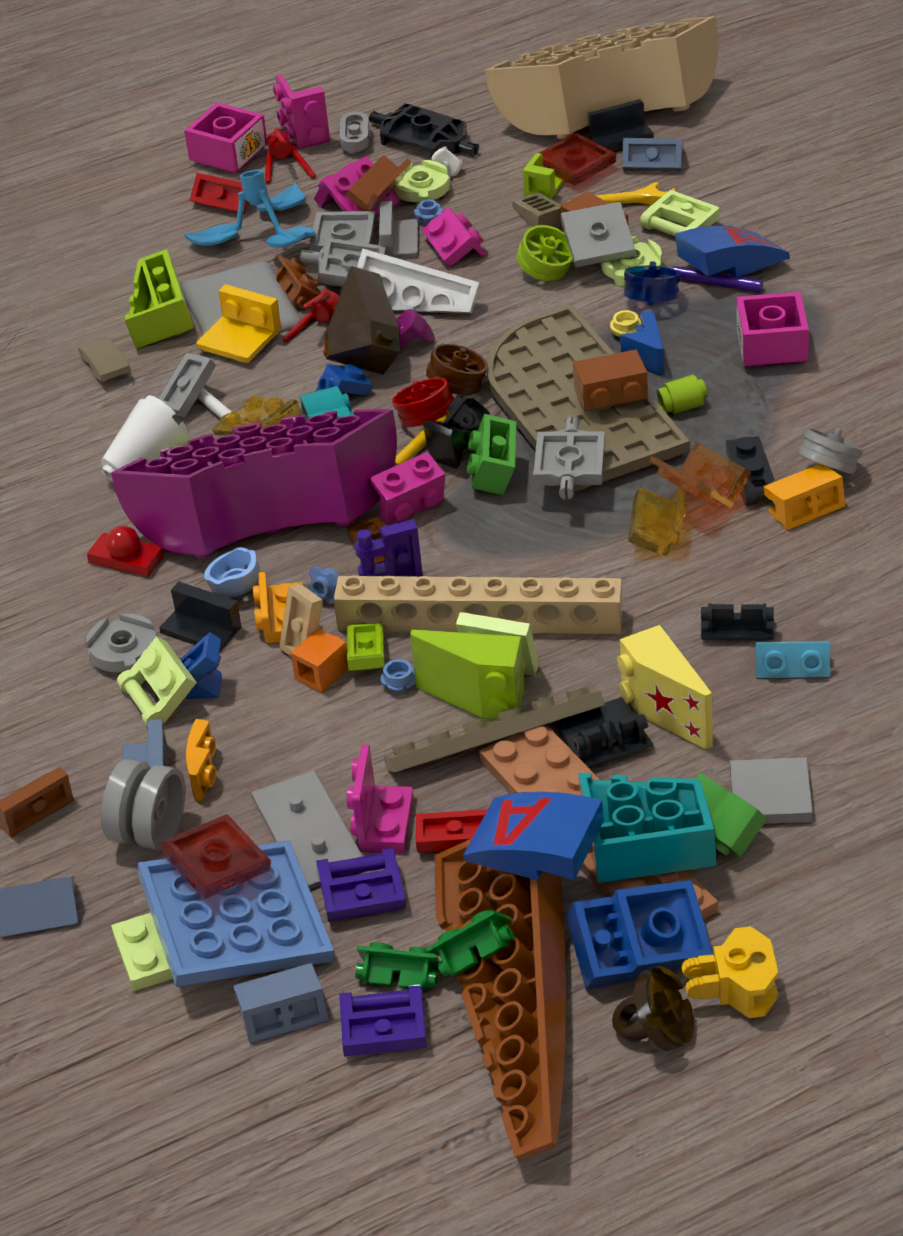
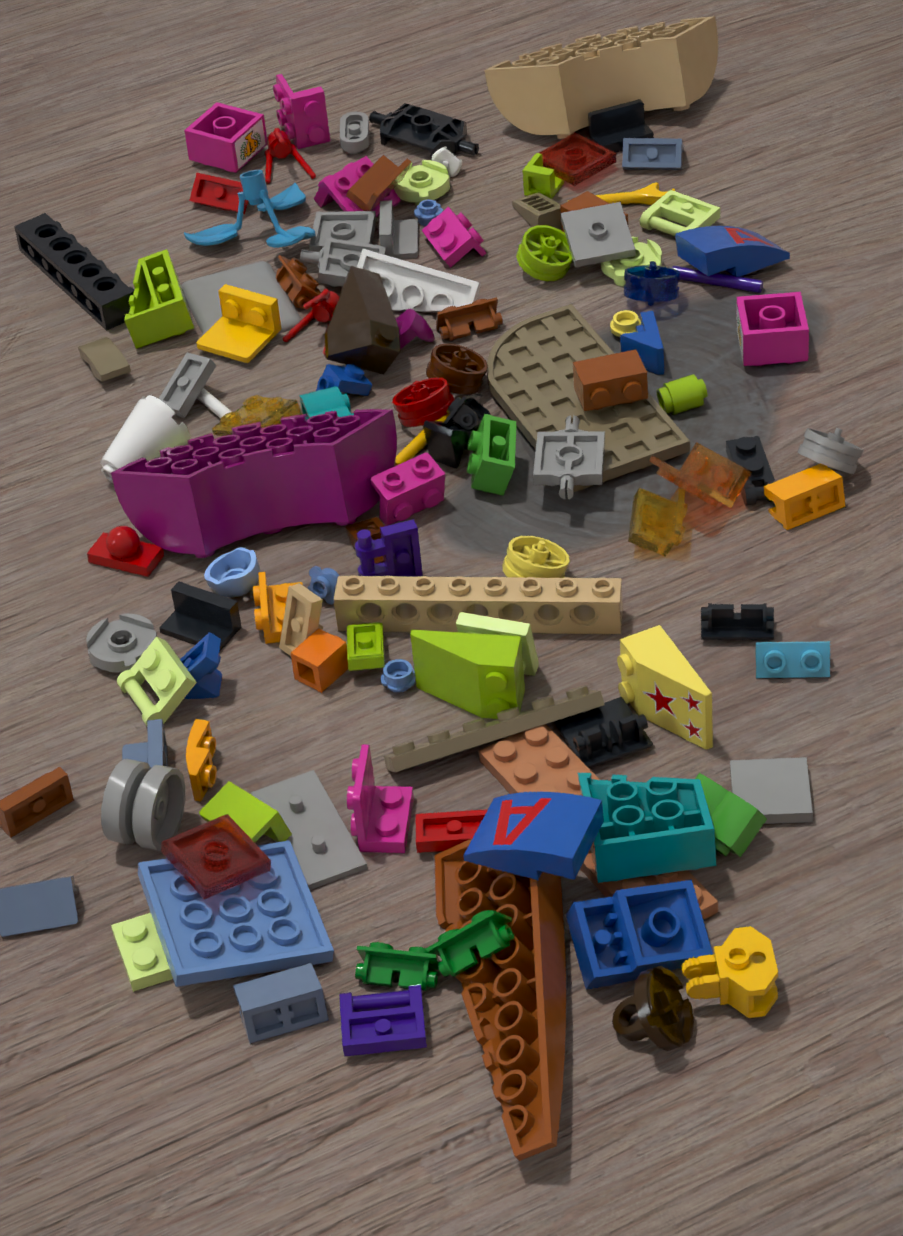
(75, 270): none -> black brick
(248, 812): none -> lime panel
(363, 892): dark purple plate -> none
(455, 321): none -> dark orange hinge
(535, 558): none -> light yellow wheel

